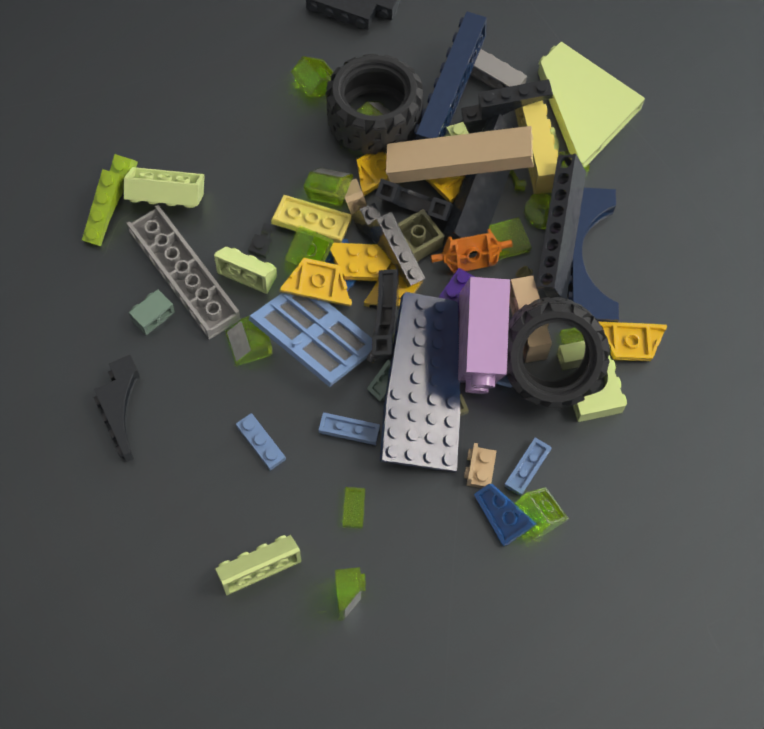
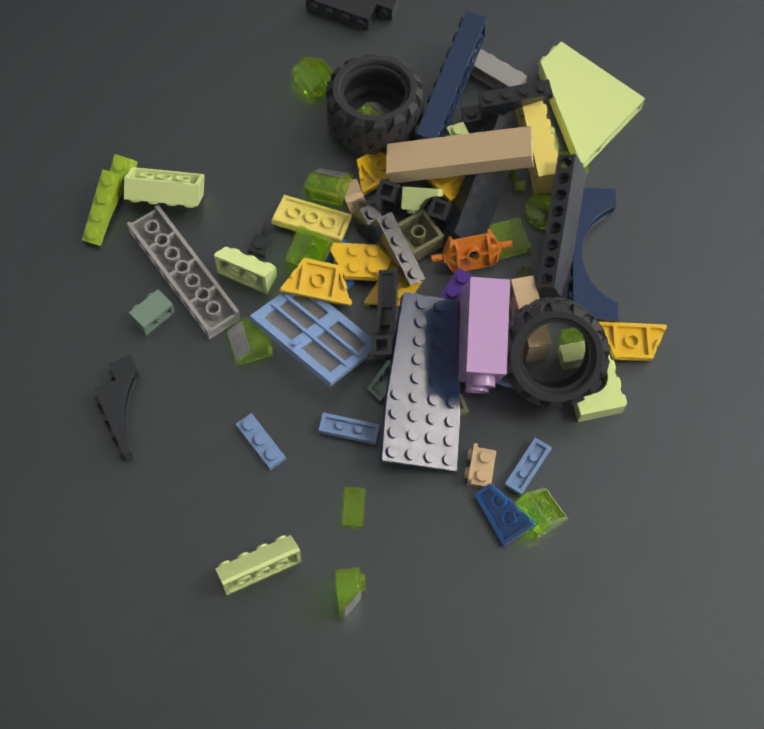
(416, 198): none -> yellowish green arch

